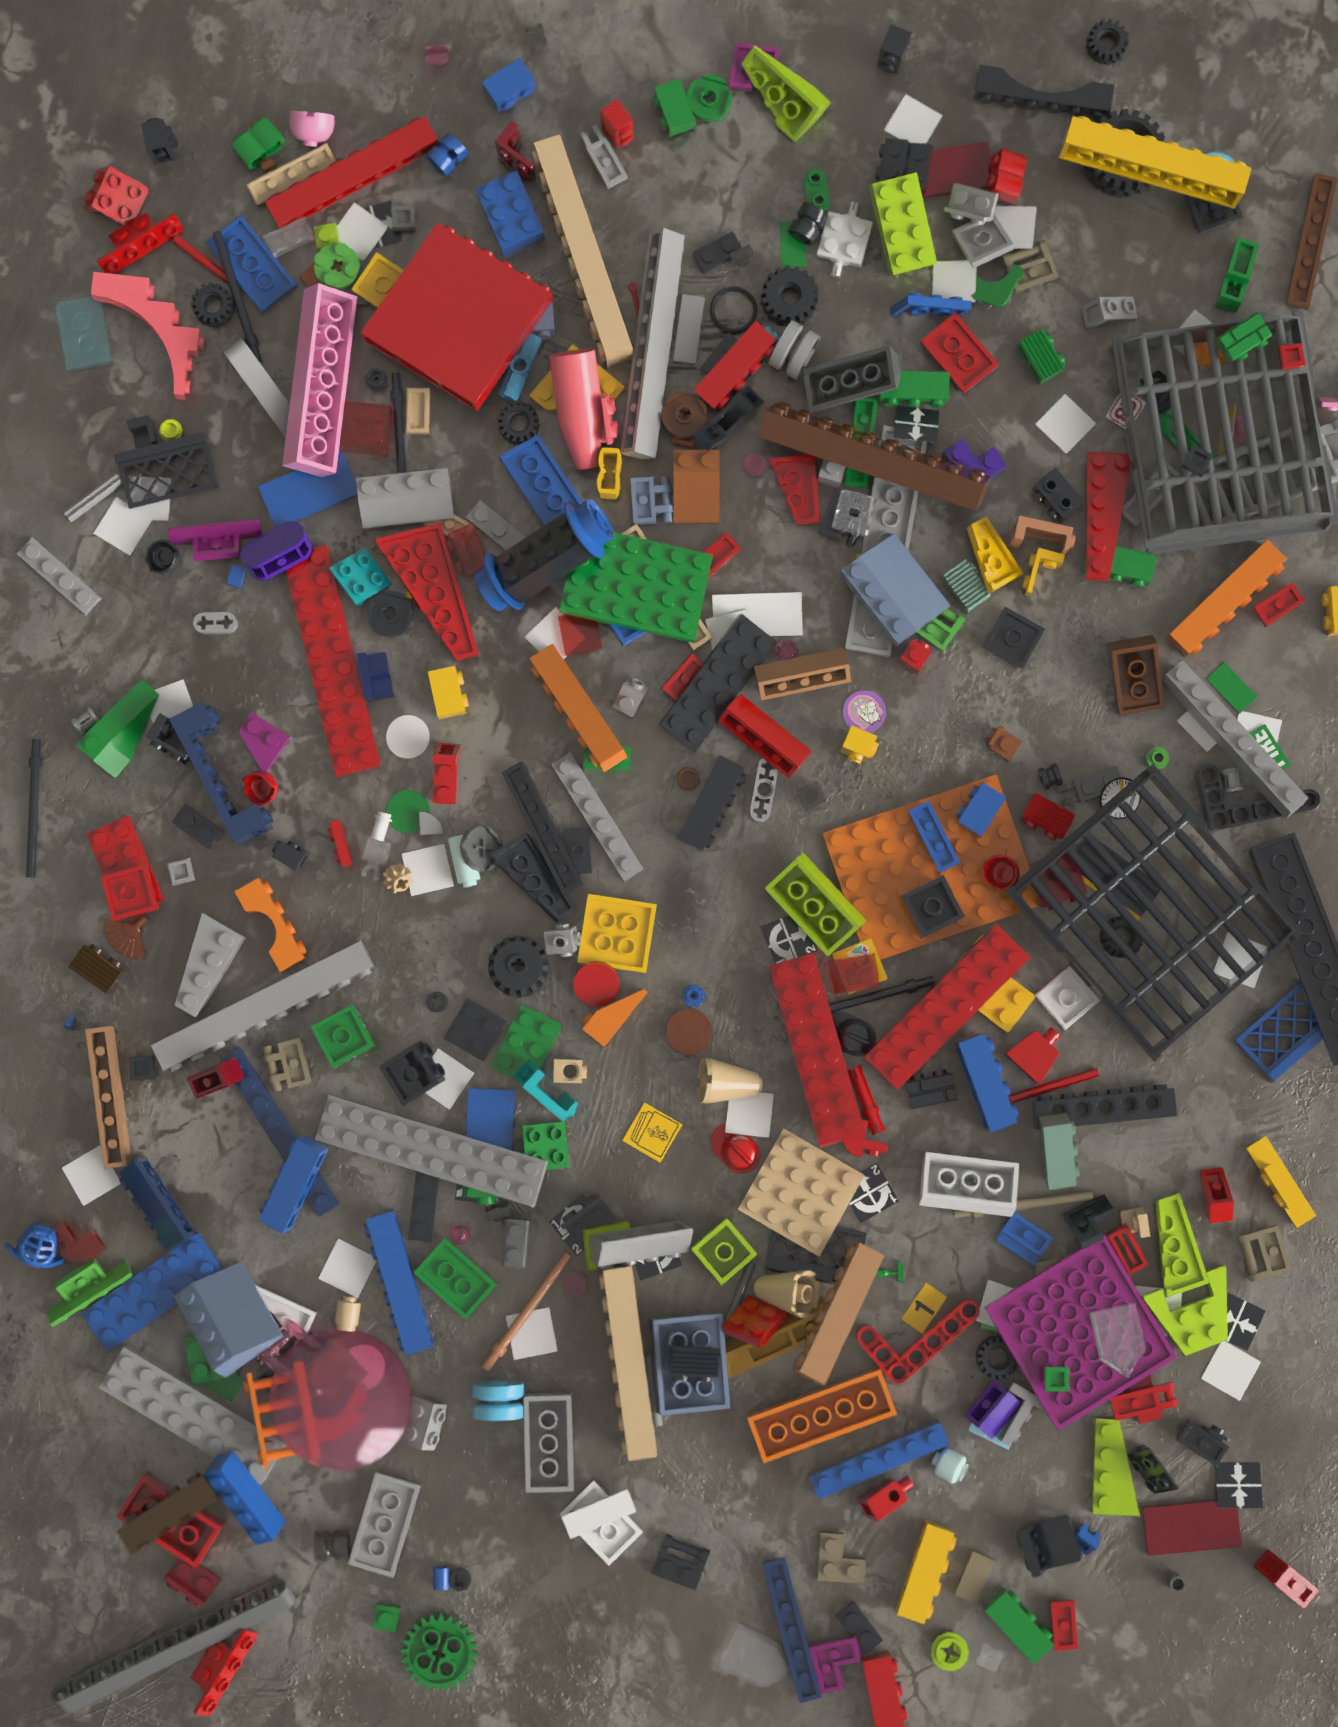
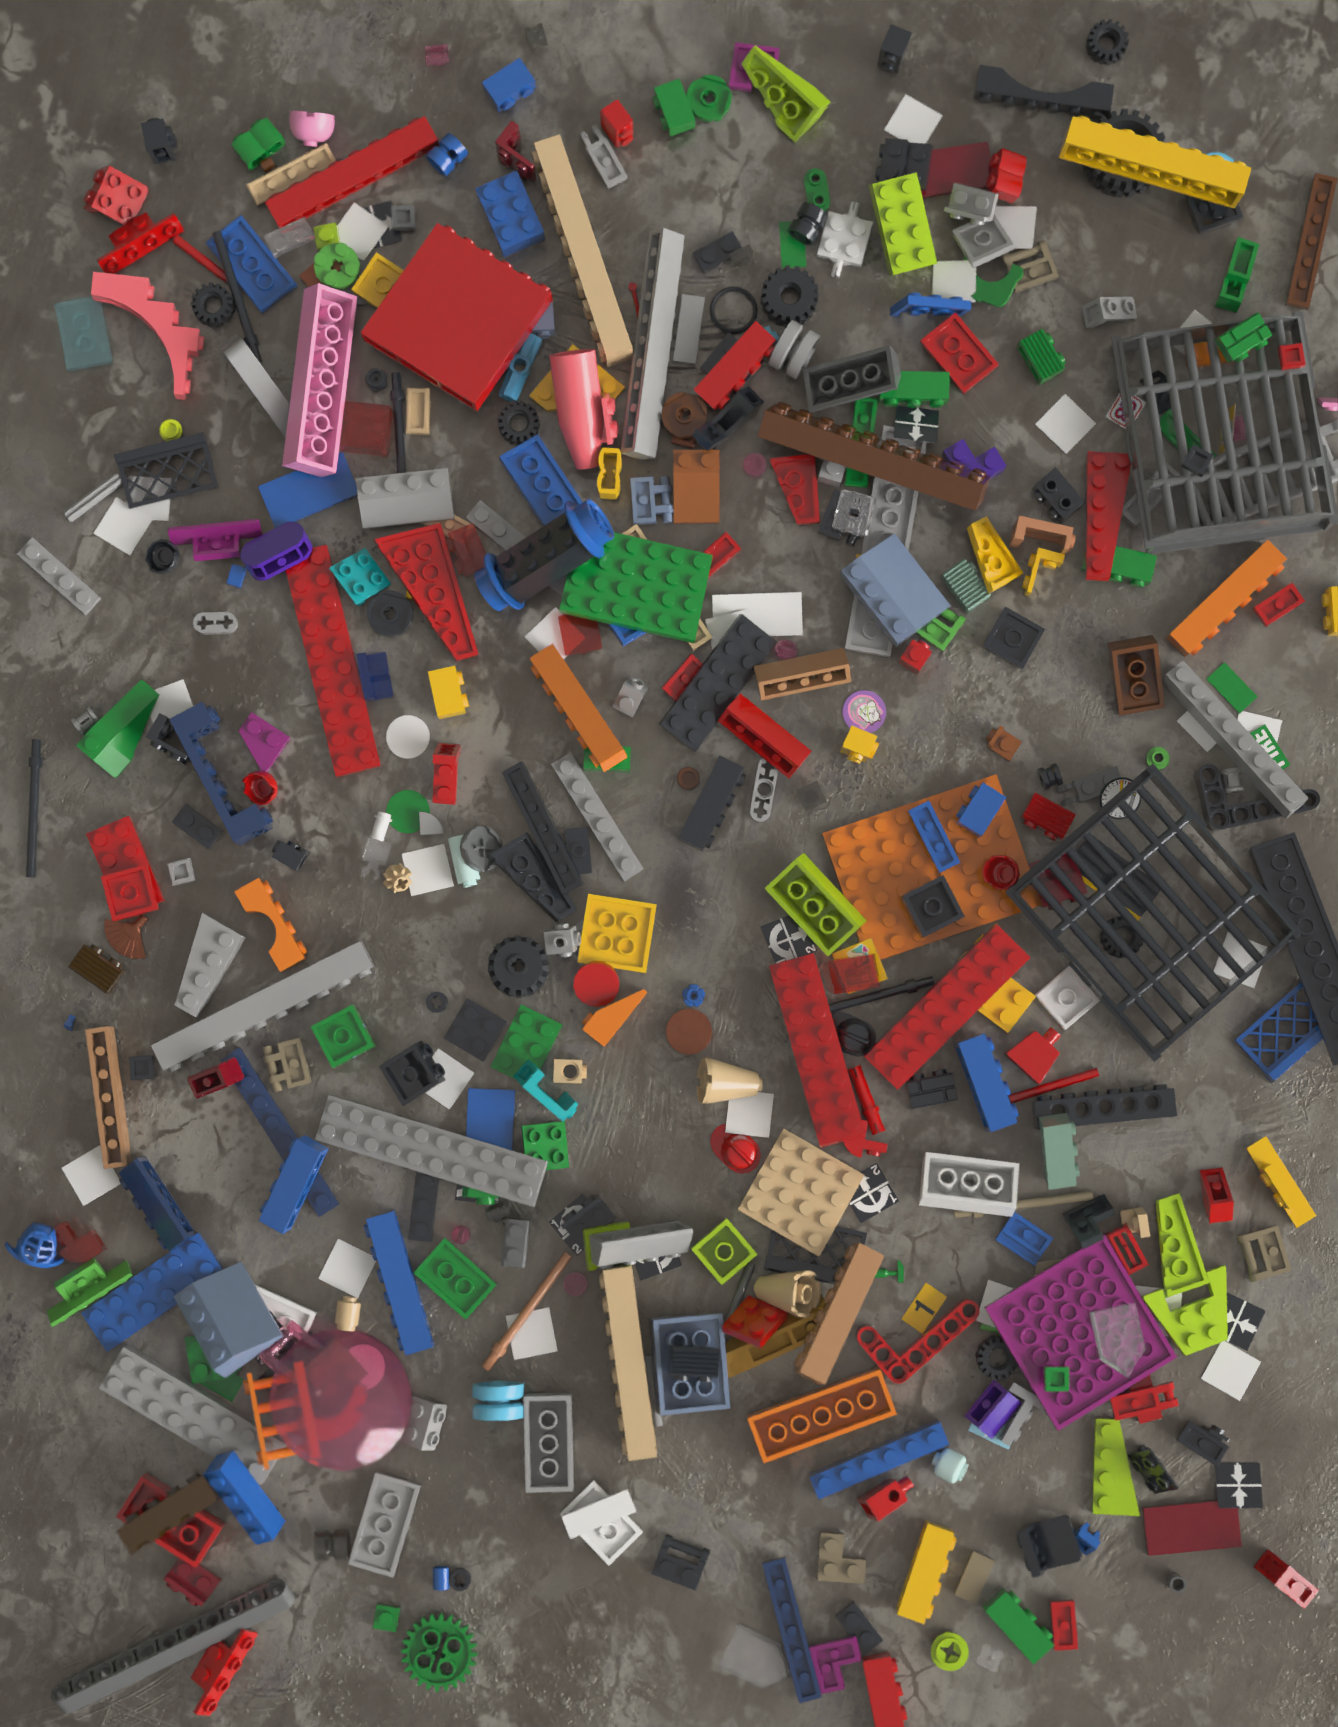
(143, 431): black panel -> none
(342, 853): red plate -> none
(652, 1132): yellow sticker -> none

